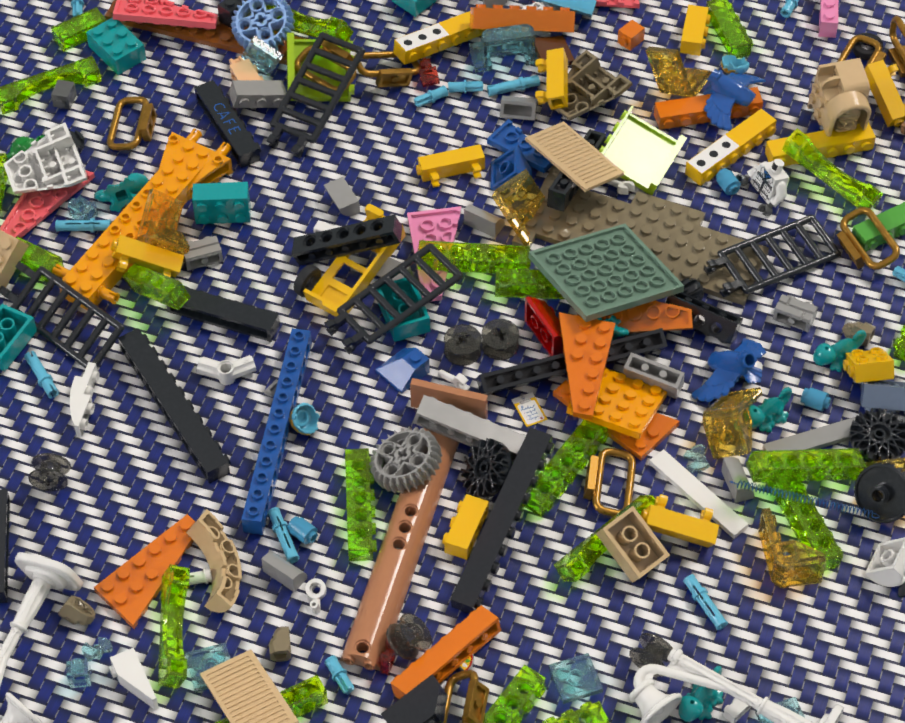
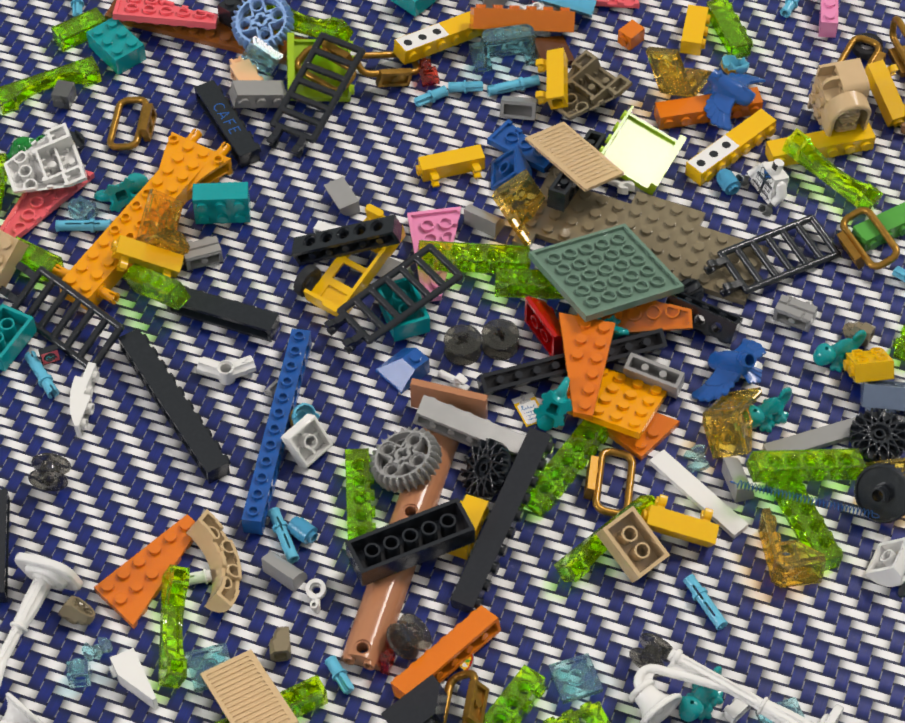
(49, 354): none -> black tile
(317, 441): none -> white brick
(410, 541): none -> black brick
(553, 407): none -> teal animal
(815, 399): dark azure brick -> none

